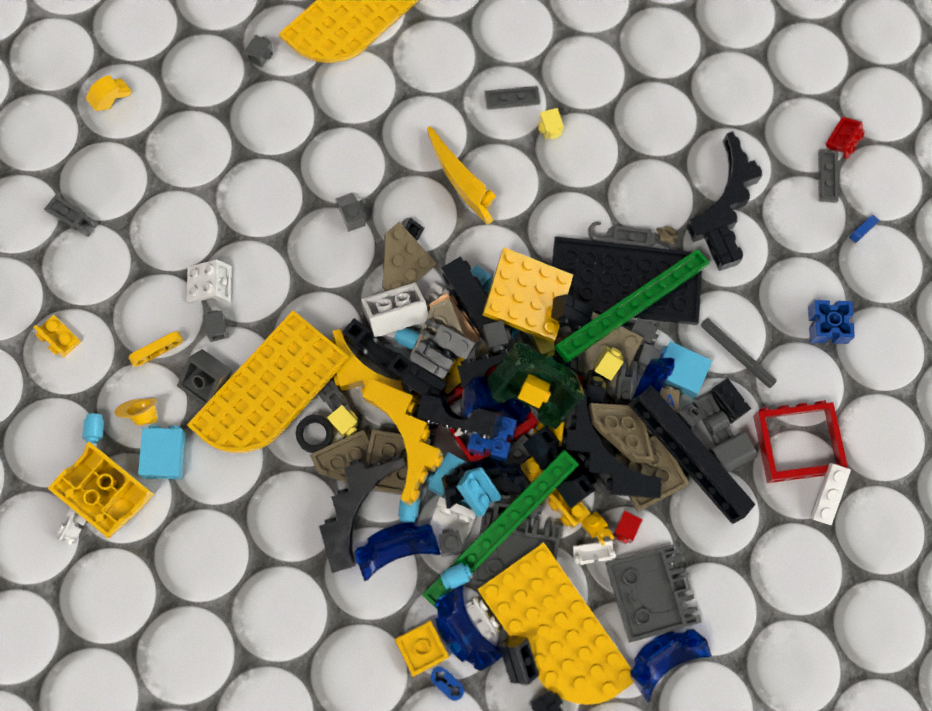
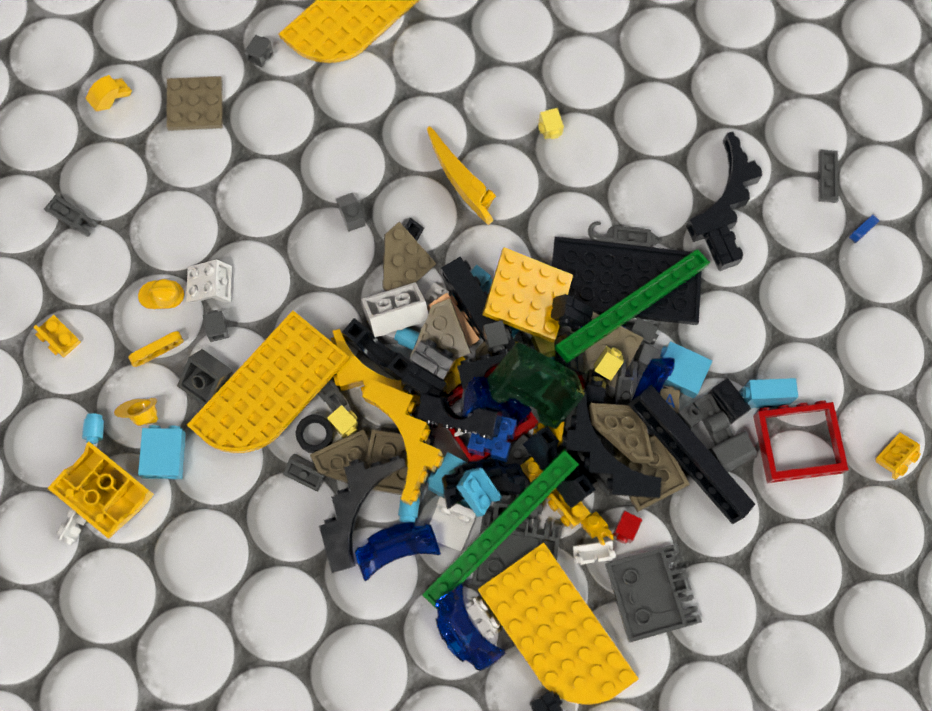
(161, 294): none -> yellow piece
(194, 103): none -> dark tan plate
(303, 472): none -> dark grey slope
(421, 648): yellow plate -> none
(443, 687): blue beam -> none
(449, 339): dark grey hinge -> none
(450, 543): dark grey brick -> none
(456, 576): medium azure brick -> none
(512, 97): dark grey tile -> none
(519, 660): black brick -> none
(534, 391): yellow brick -> none
(663, 655): clear blue windscreen -> none
(667, 234): dark tan plate -> none
(738, 353): dark grey axle -> none
(770, 392): none -> medium azure brick
(830, 493): white plate -> none
(831, 322): blue brick -> none
(846, 136): red bracket -> none
(899, 455): none -> yellow bracket

